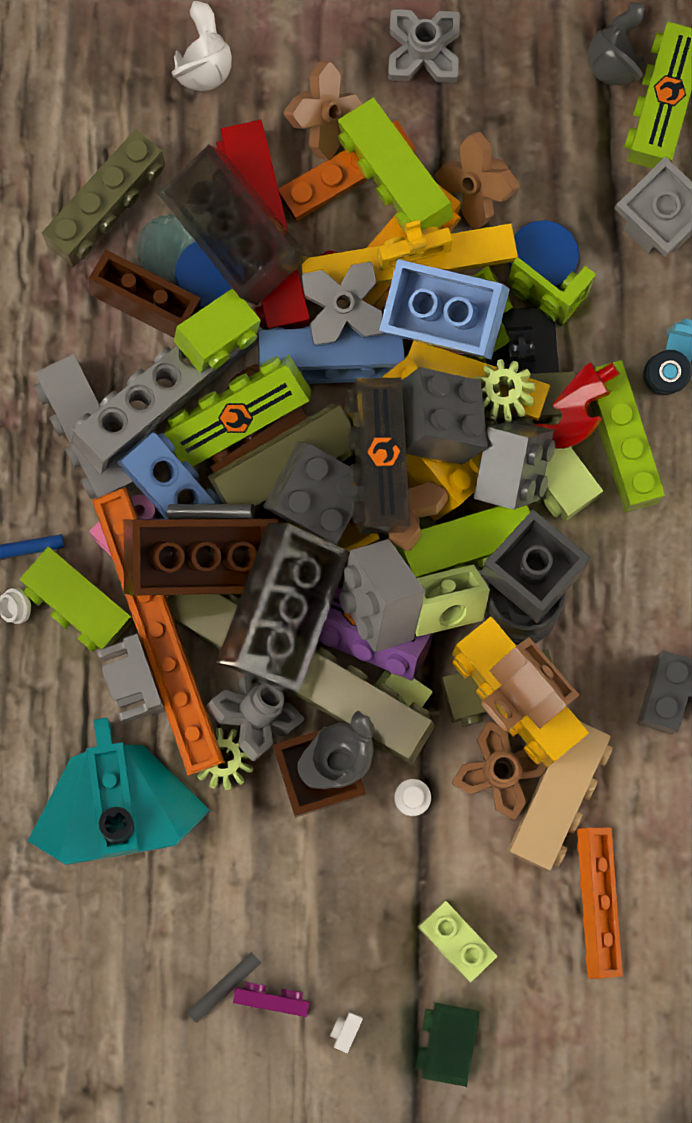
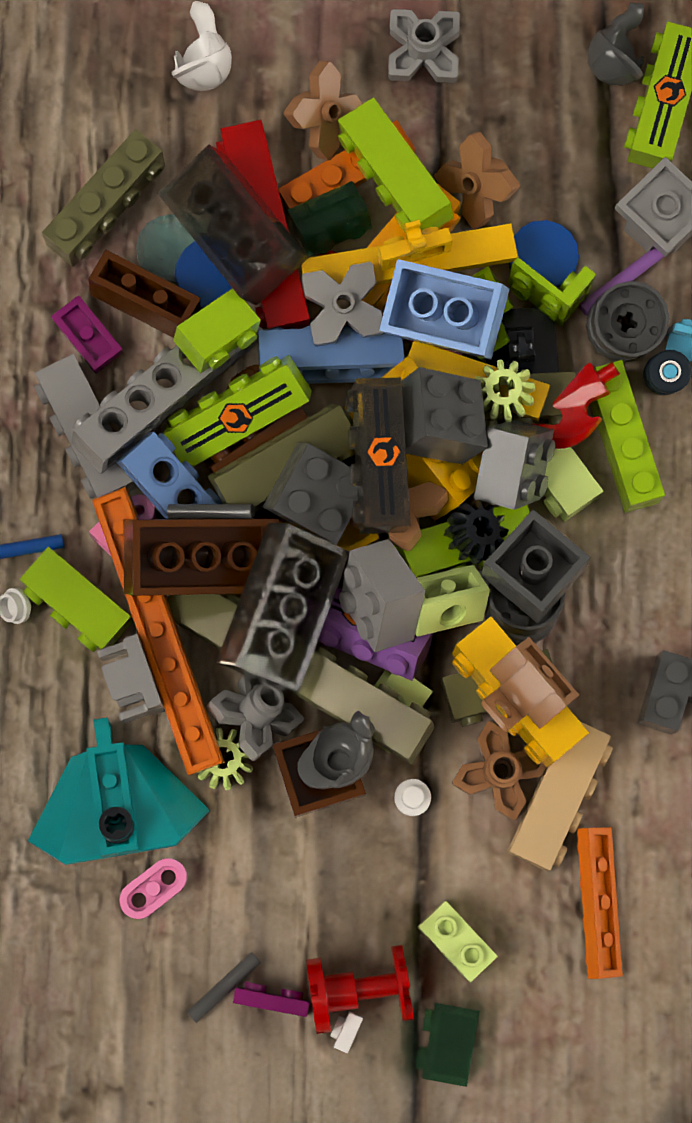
(87, 334): none -> magenta plate
(153, 887): none -> bright pink plate
(330, 219): none -> clear green brick
(343, 992): none -> red piece
(475, 531): none -> black gear
(628, 274): none -> medium lavender piece
(646, 315): none -> dark grey wheel

